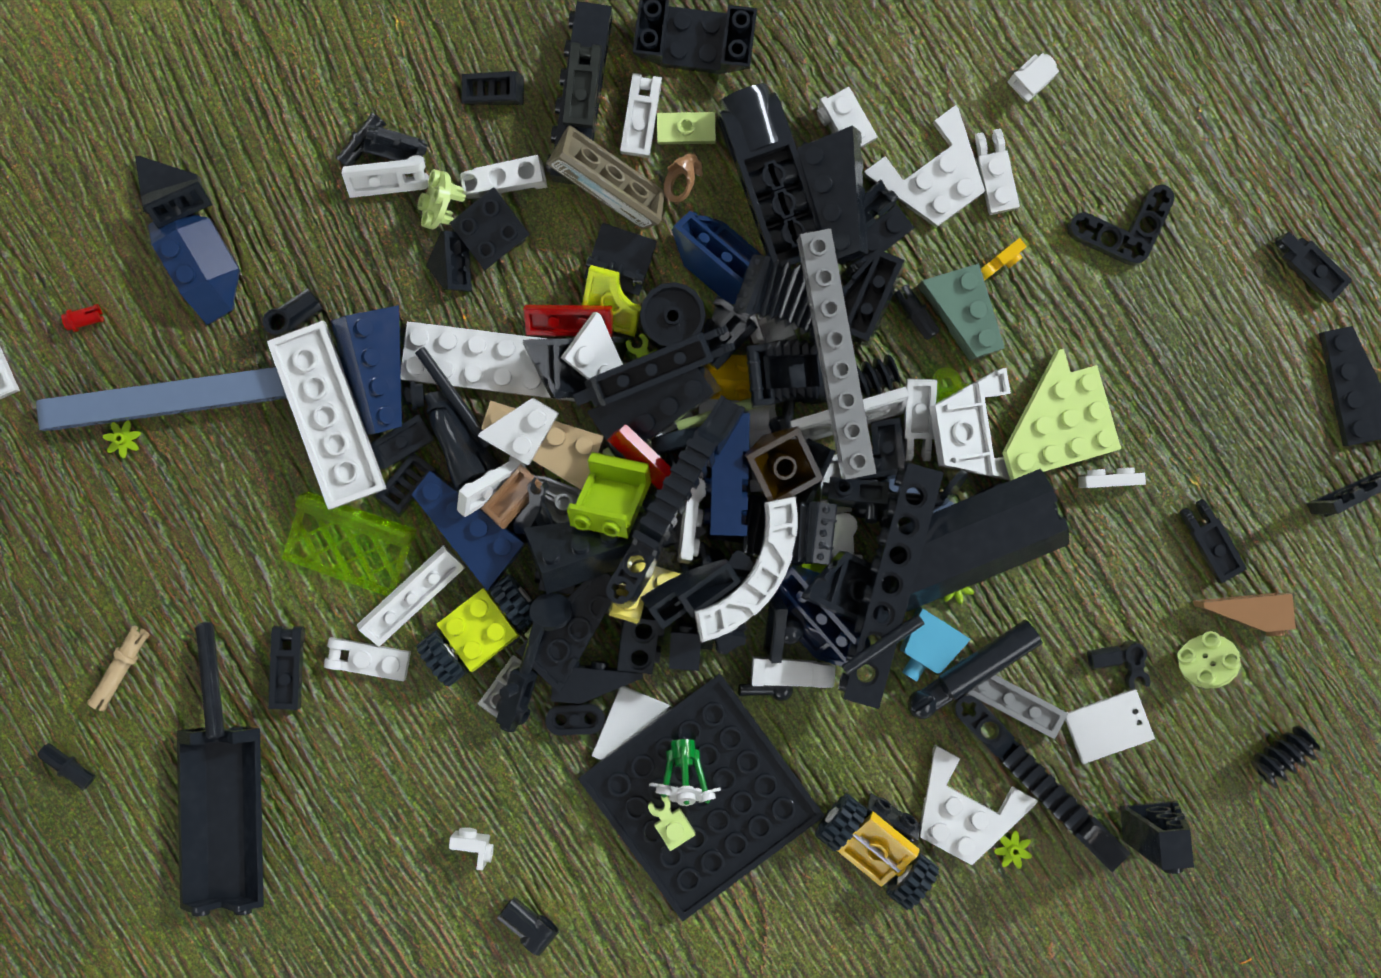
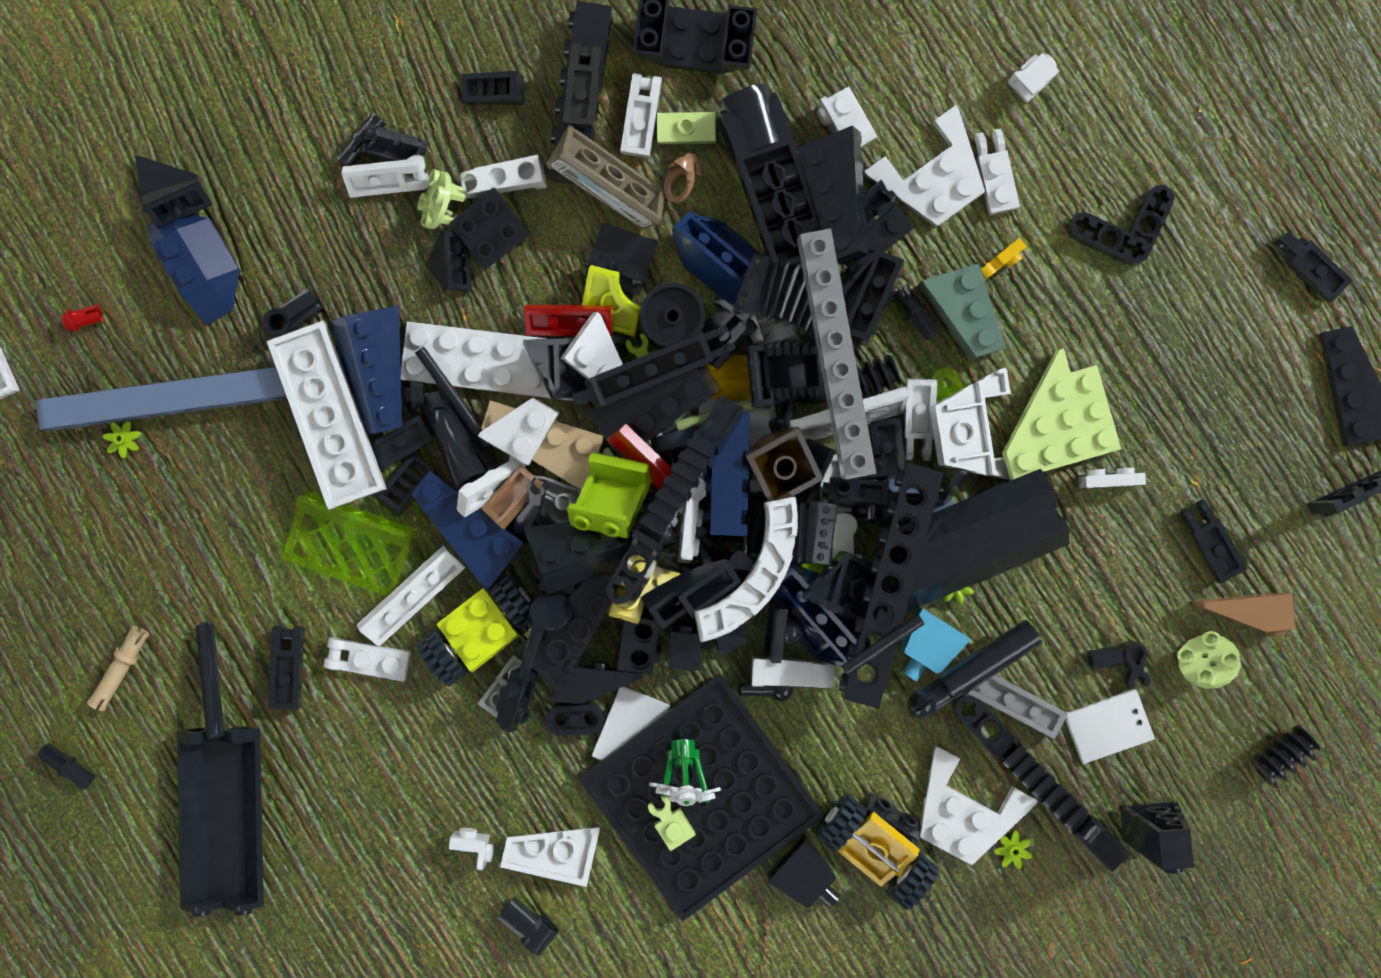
(553, 855): none -> white wing
(805, 875): none -> black torso

